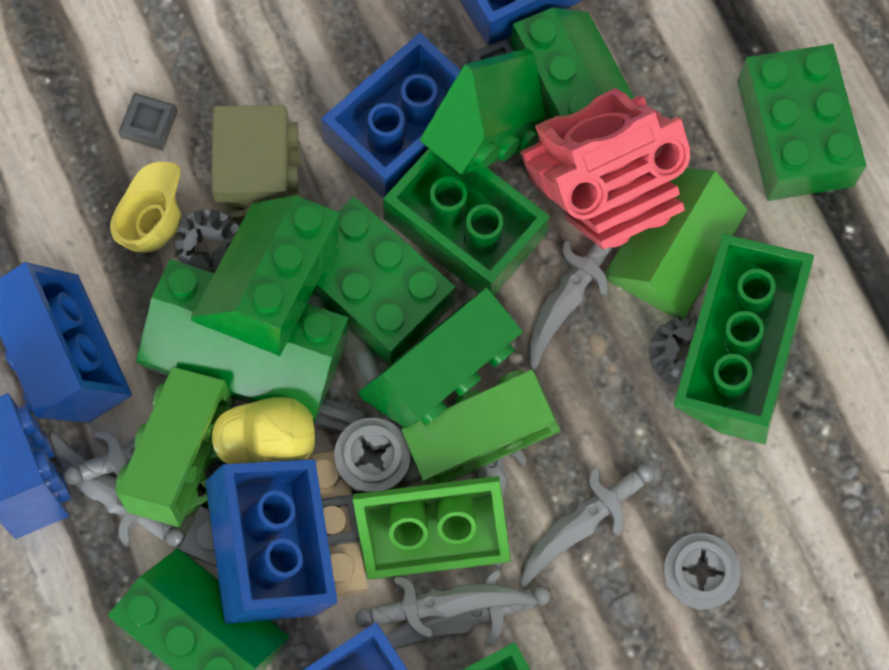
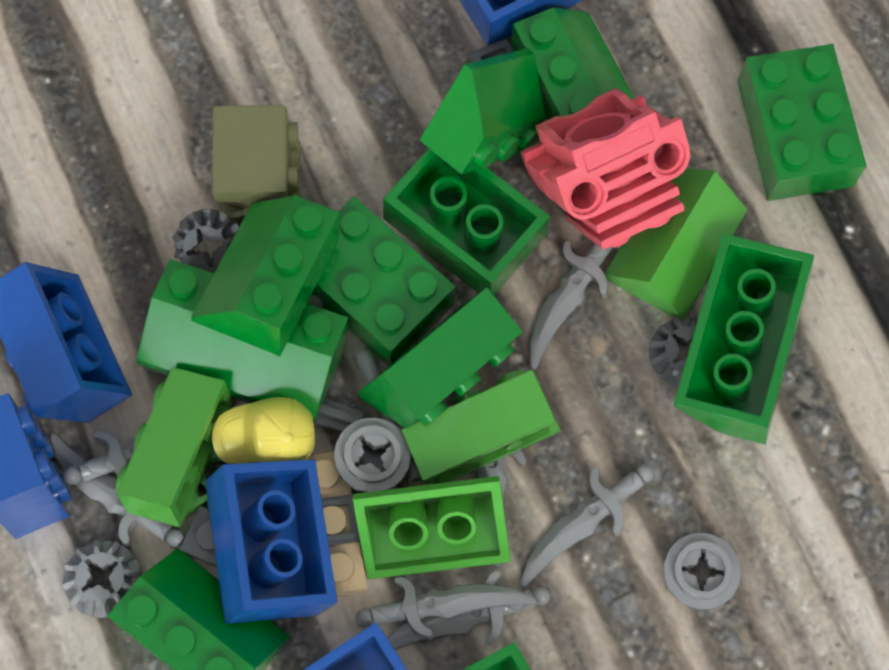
(77, 577): none -> light grey gear
(148, 121): dark grey tile -> none
(148, 210): light yellow piece -> none
(386, 115): blue brick -> none

